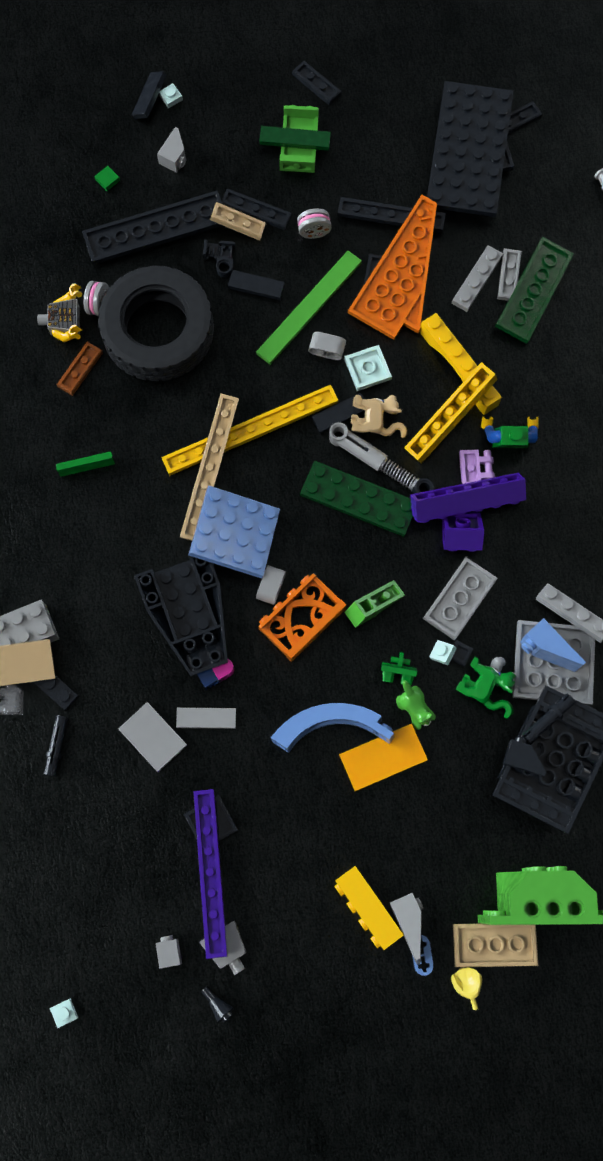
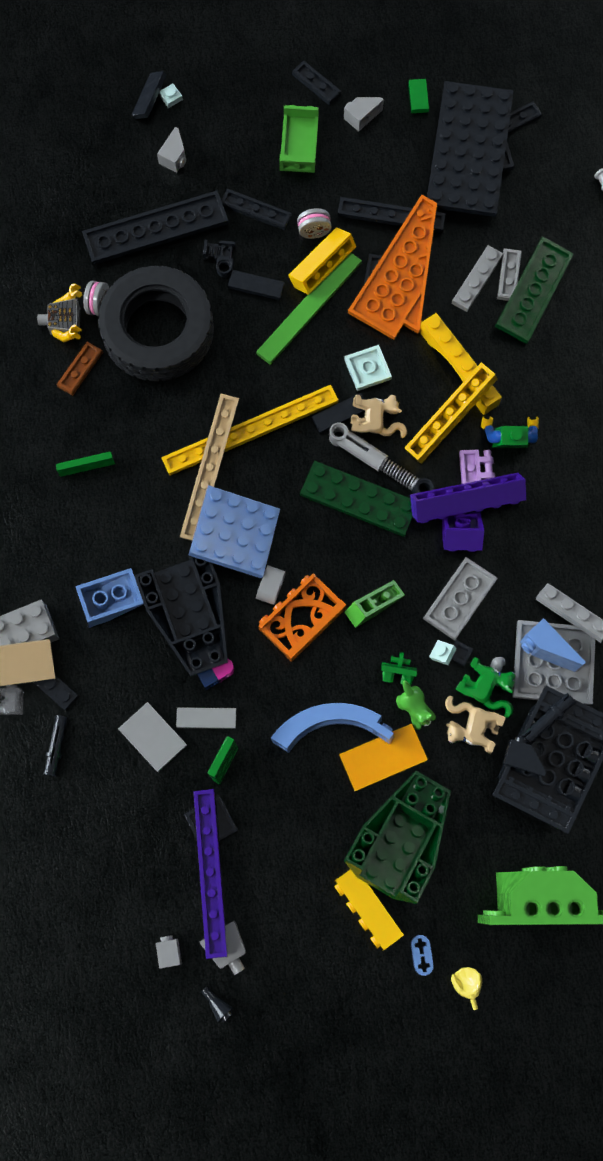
(64, 1013): light aqua plate -> none
(107, 178): green tile -> none
(109, 597): none -> medium blue slope
(223, 760): none -> green tile
(237, 221): tan tile -> none
(295, 138): dark green tile -> none
(322, 260): none -> yellow brick
(327, 345): light grey beam -> none
(362, 111): none -> light grey slope
(402, 840): none -> dark green wedge
(409, 918): light grey slope -> none
(418, 96): none -> green tile
(476, 725): none -> tan animal
(494, 945): tan tile -> none

